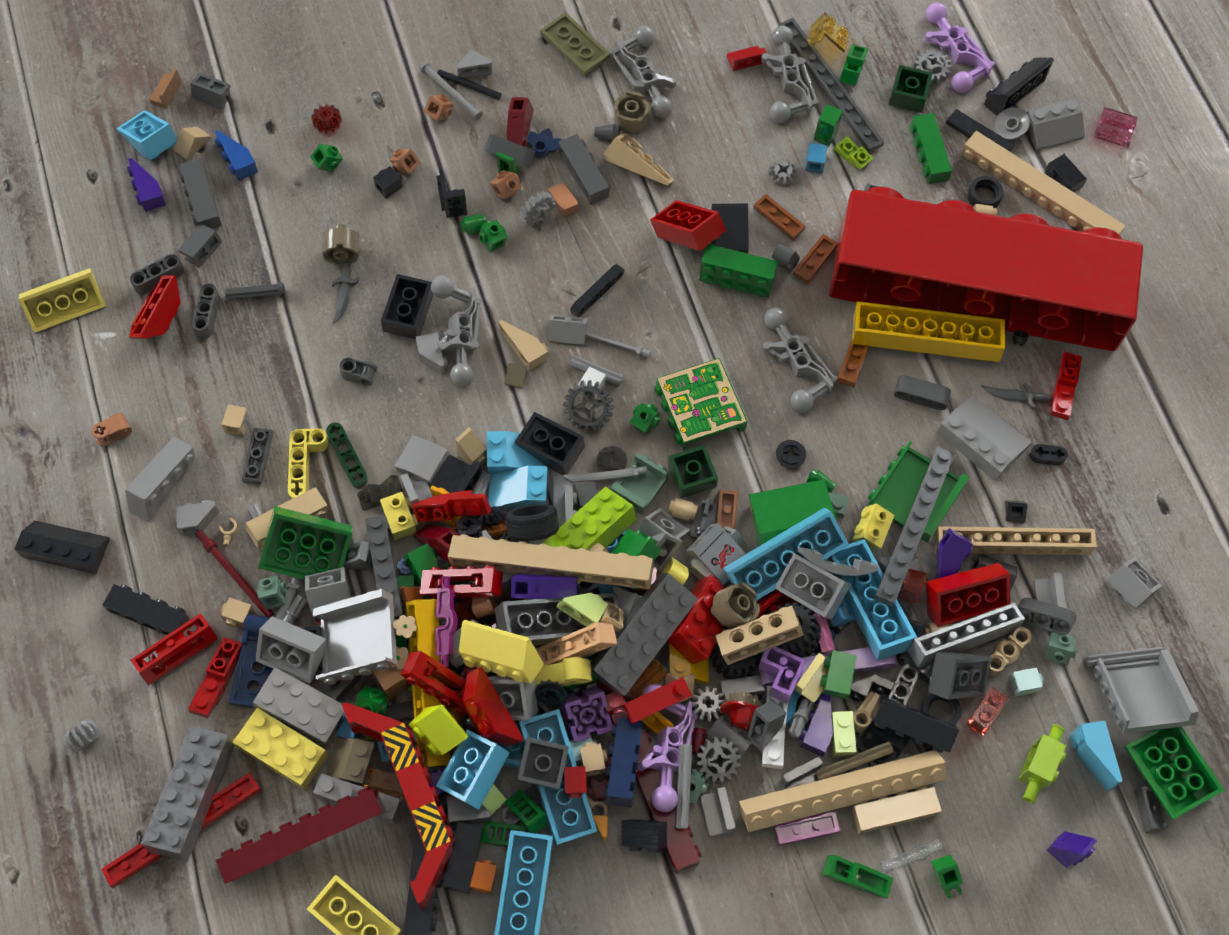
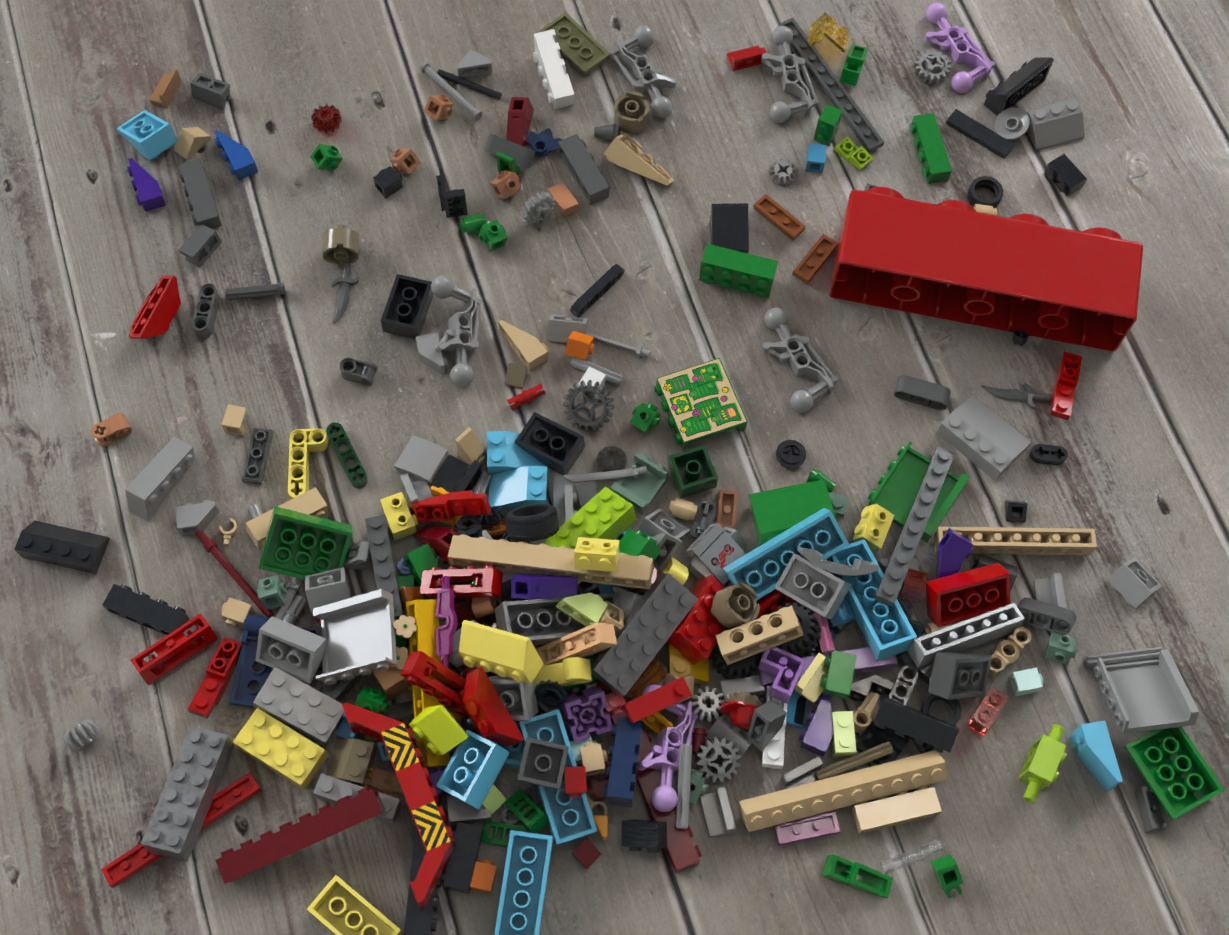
(61, 300): light yellow slope -> none
(147, 274): dark grey beam -> none
(372, 493): clear smoke slope -> none
(526, 397): none -> red pin
(553, 70): none -> white wedge
(579, 345): none -> orange brick
(586, 853): none -> dark red slope
(597, 554): none -> light yellow brick
(688, 225): red brick -> none
(786, 256): dark grey beam -> none
(800, 718): light grey axle -> none
(852, 364): dark orange plate -> none
(910, 88): dark green brick -> none
(928, 331): yellow brick -> none
(1037, 185): tan brick -> none
(1071, 848): dark purple slope -> none
(1116, 127): clear pink slope -> none

